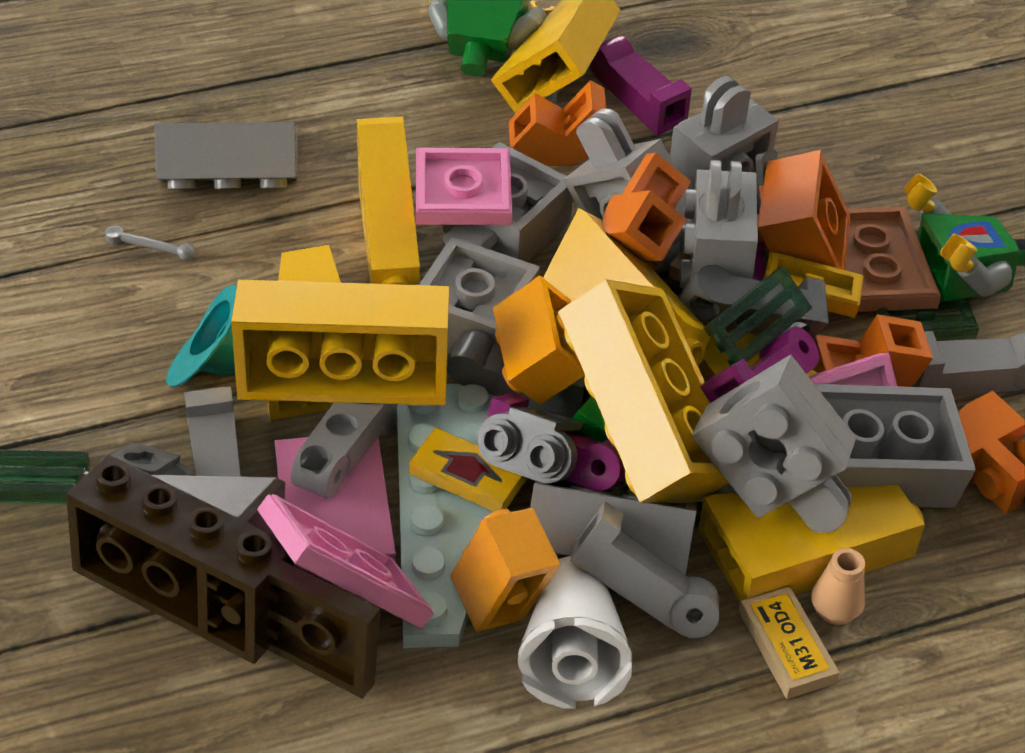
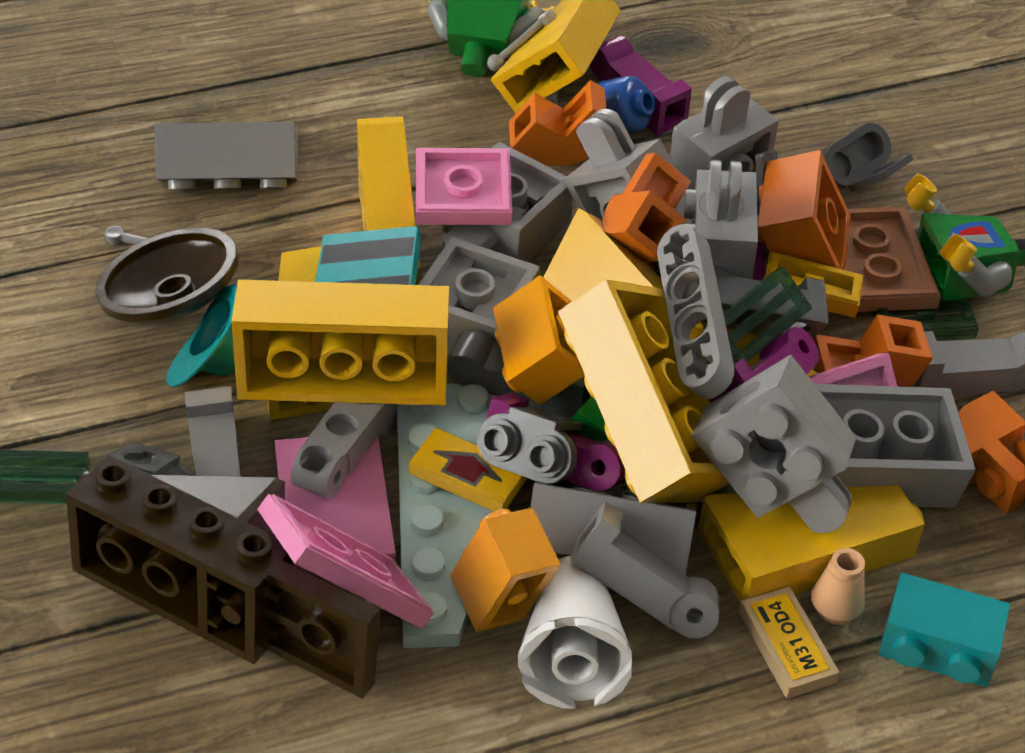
(167, 276): none -> dark brown dish
(371, 257): none -> tile
(496, 61): none -> light grey hinge
(627, 98): none -> blue head
(686, 313): none -> light grey beam
(860, 157): none -> dark grey bracket
(944, 630): none -> teal brick

